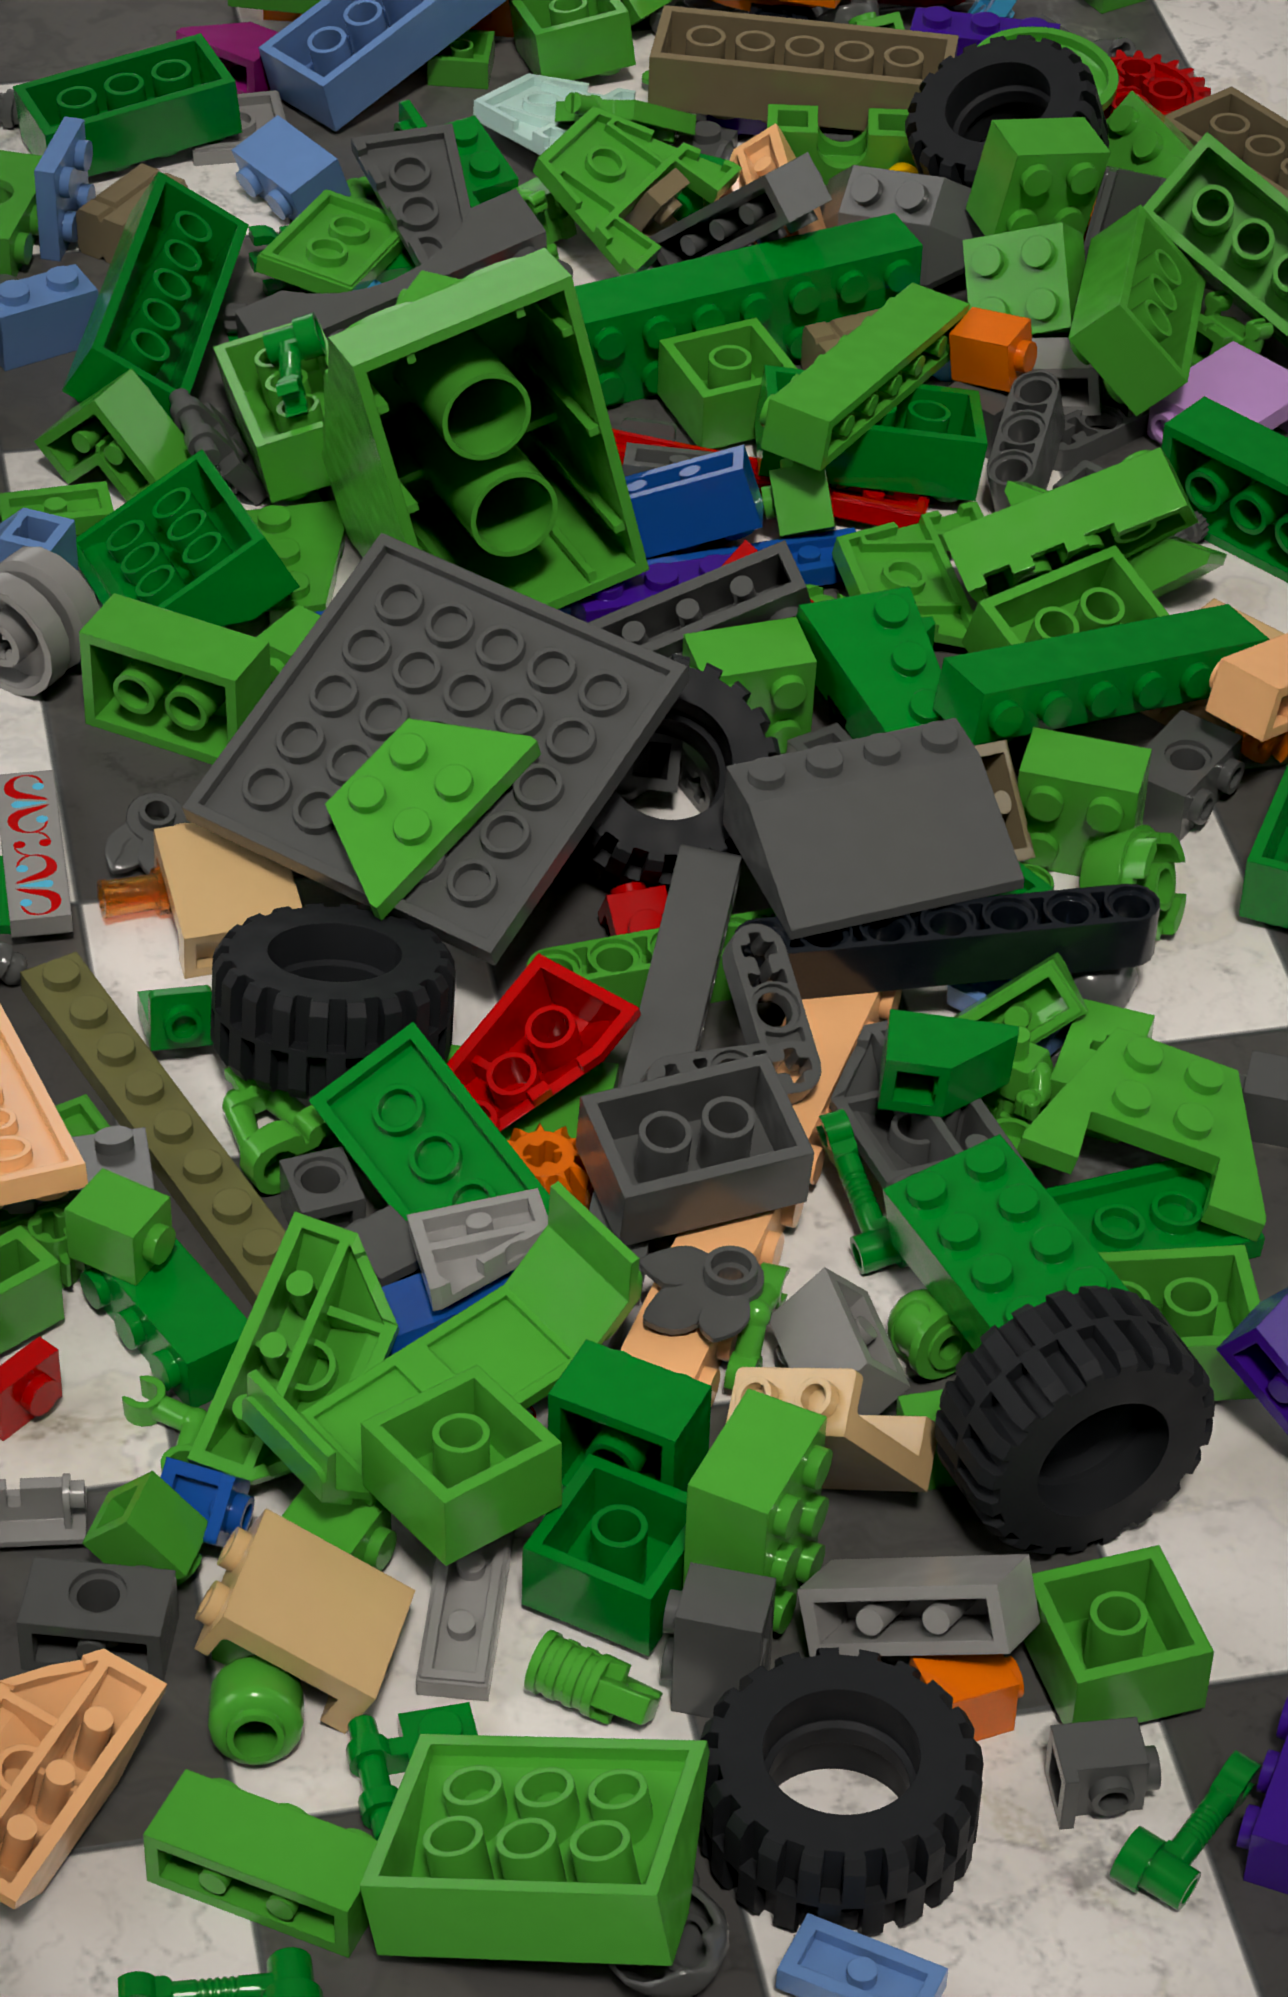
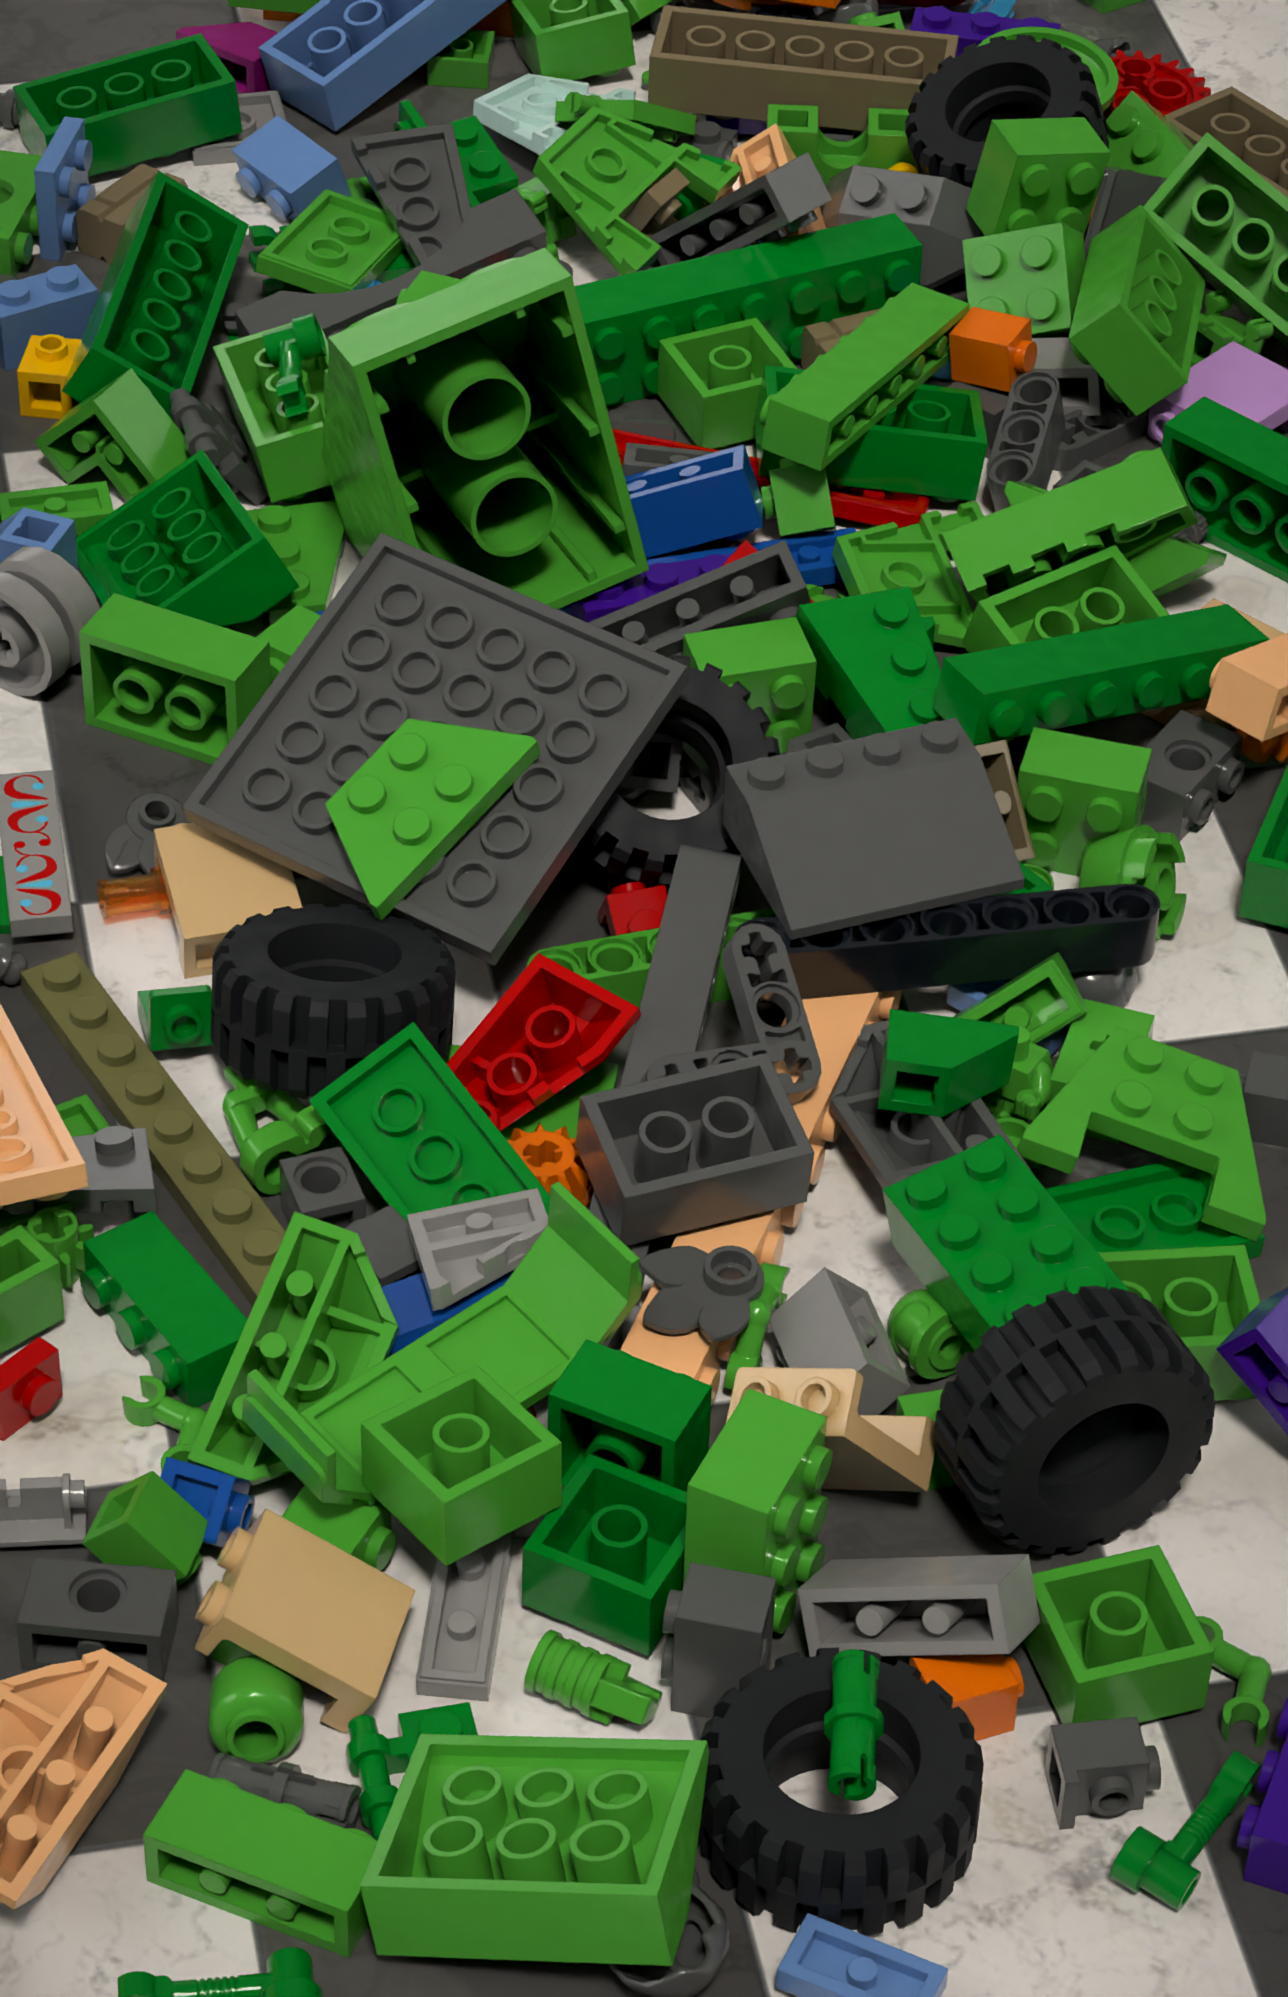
(44, 374): none -> yellow brick
(119, 1227): bright green brick -> none
(287, 1784): none -> dark grey pin
(853, 1725): none -> green pin
(874, 1246): green brick -> none
(1252, 1676): none -> bright green arm

